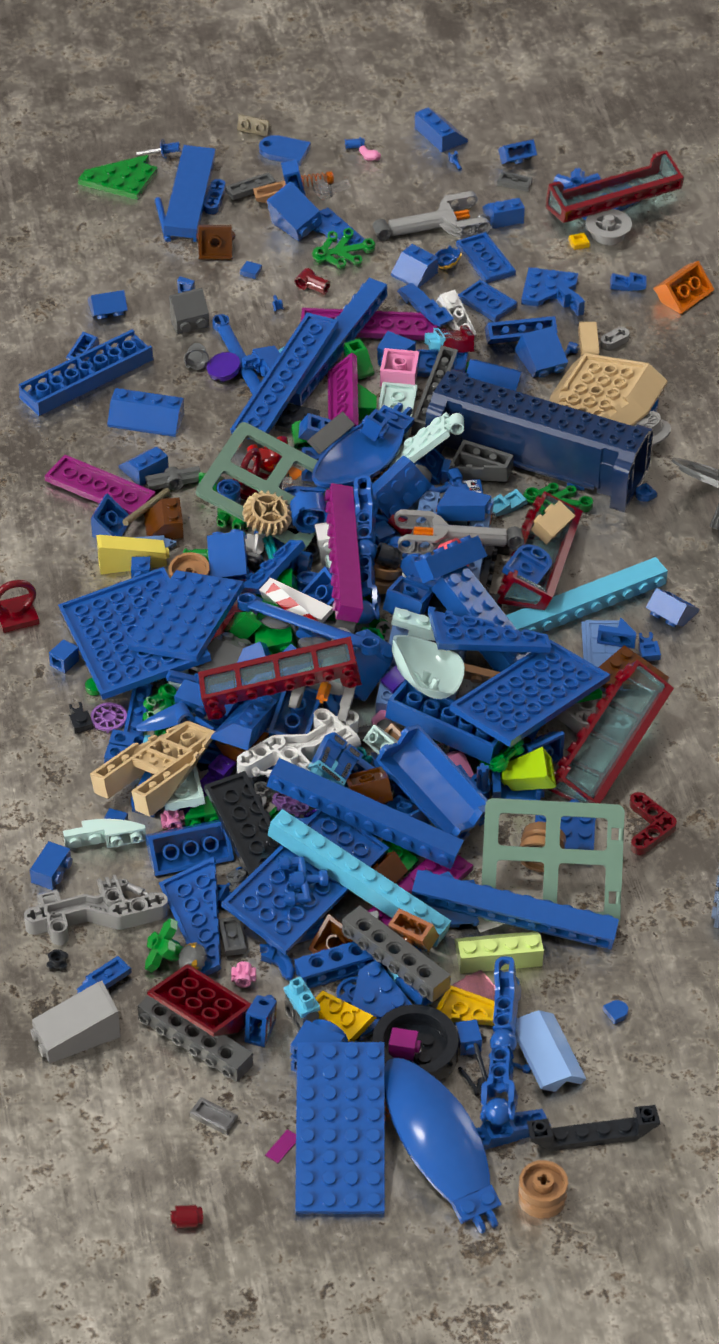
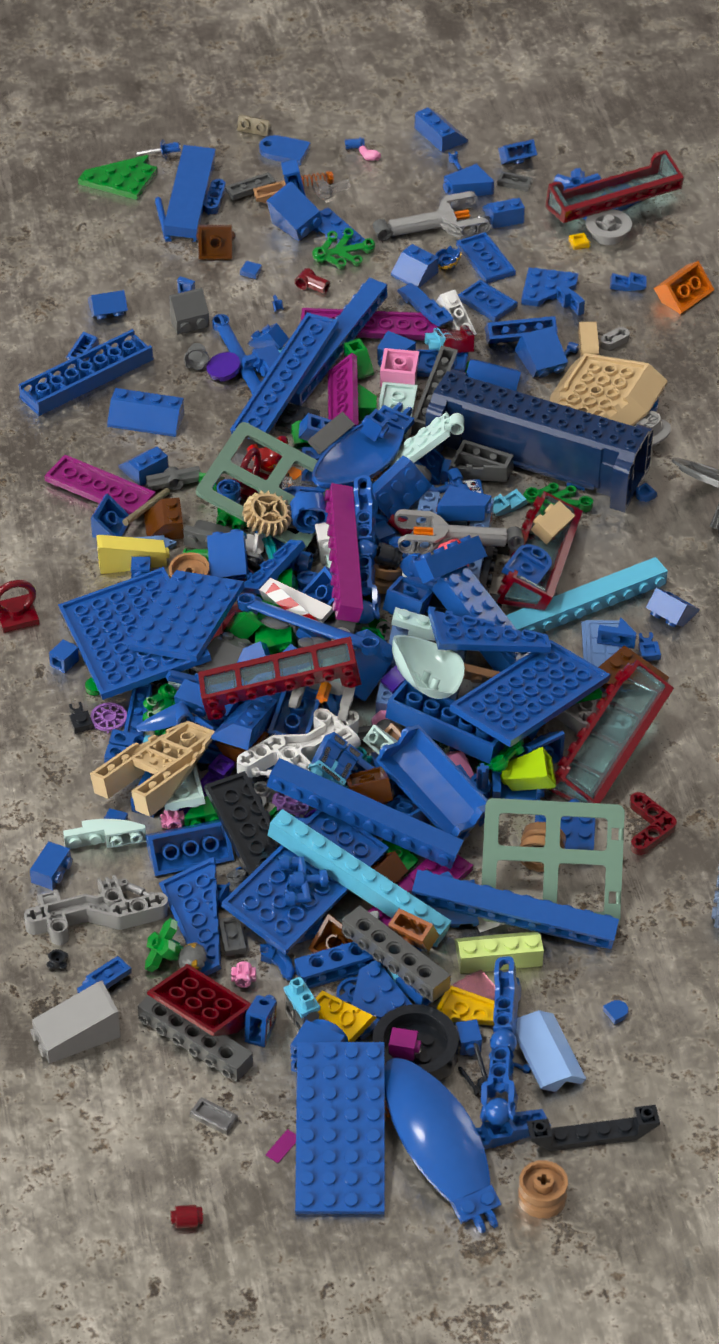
(197, 536): none -> dark grey bracket
(269, 336): none -> blue slope
(469, 179): none -> blue slope

